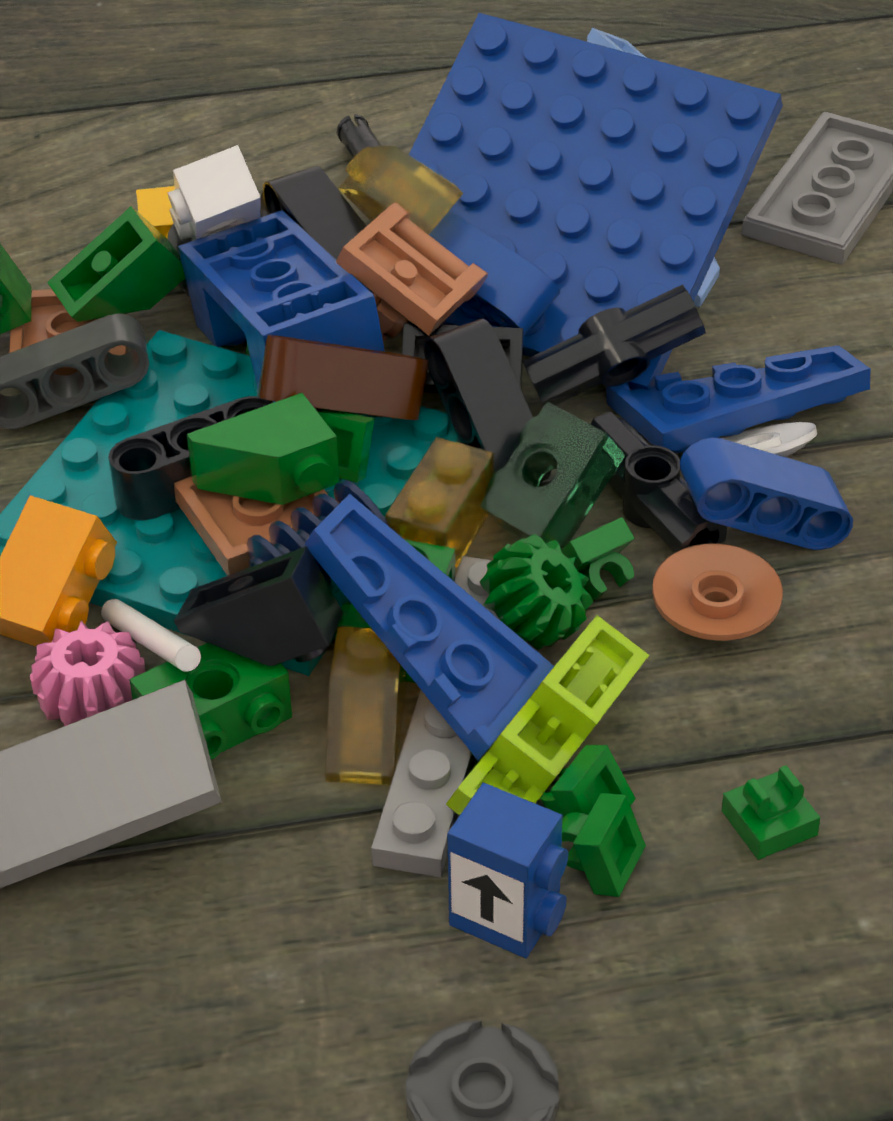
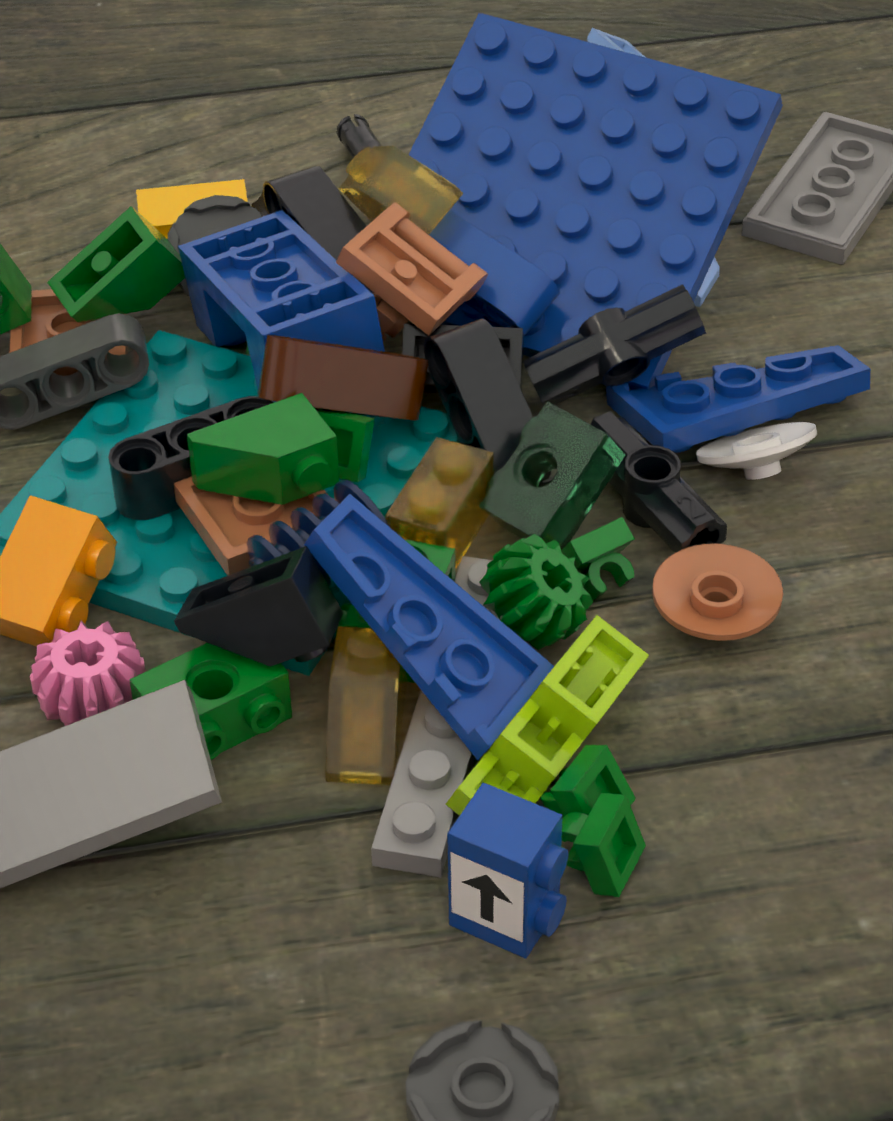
(151, 635): white bar -> none
(213, 195): white brick -> none
(765, 494): blue beam -> none
(771, 813): green tile -> none

